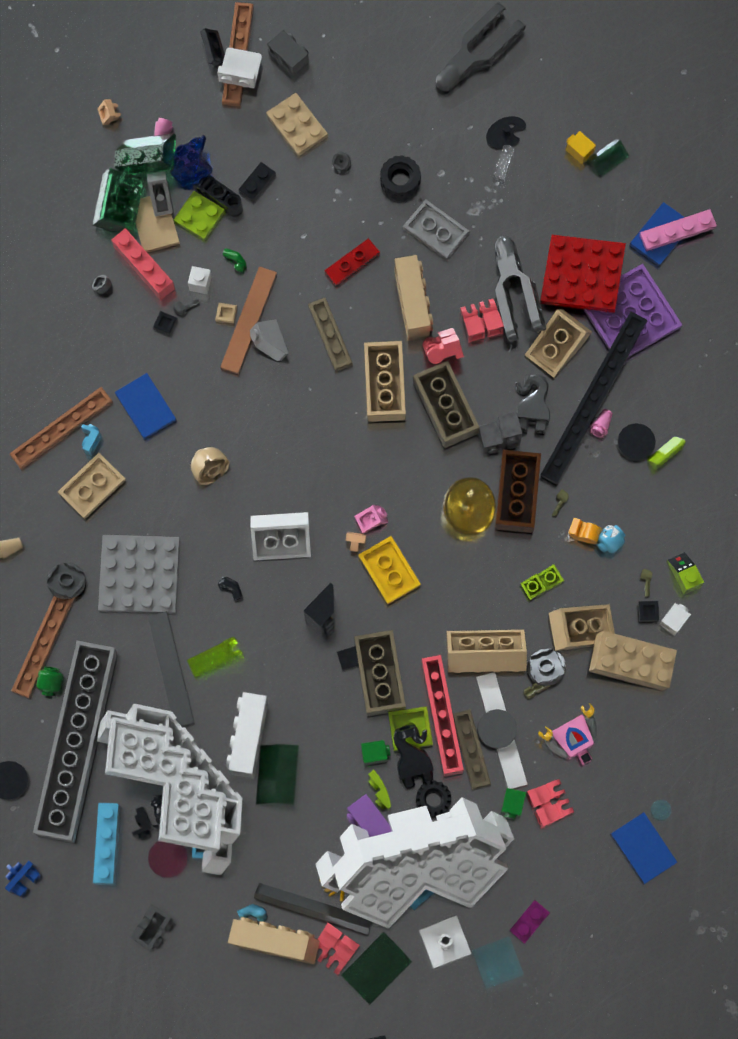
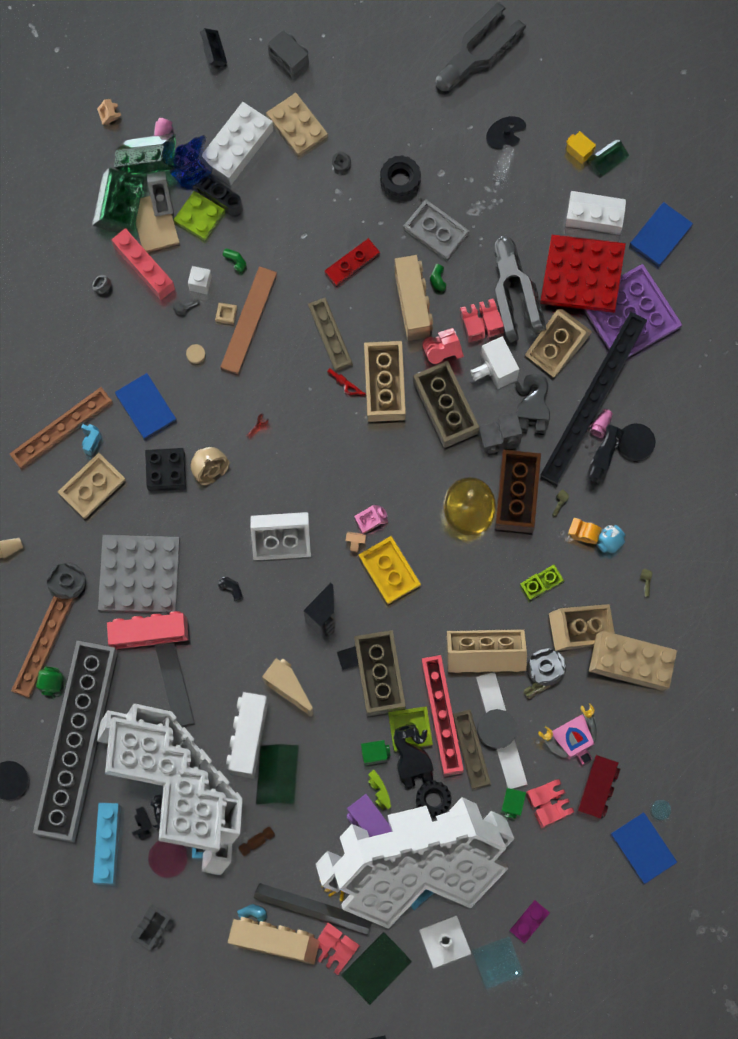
(15, 885): blue hips -> none
(148, 630): none -> coral brick
(165, 323): black tile -> none
(165, 468): none -> black brick
(195, 354): none -> tan tile
(214, 657): clear neon green plate -> none
(237, 143): none -> white brick
(239, 40): nougat tile -> none
(240, 68): white bracket -> none
(256, 841): none -> reddish brown axle
(257, 182): black plate -> none
(259, 425): none -> clear red hand
(269, 339): light grey slope -> none
(284, 682): none -> tan slope
(347, 384): none -> red hand
(436, 280): none -> green arm
(497, 363): none -> white brick
(595, 213): none -> white slope
(598, 788): none -> dark red brick
(603, 457): none -> black hips
(648, 611): black plate -> none
(666, 452): lime slope -> none
(675, 618): white brick -> none
(678, 230): bright pink plate -> none
(685, 573): lime slope -> none

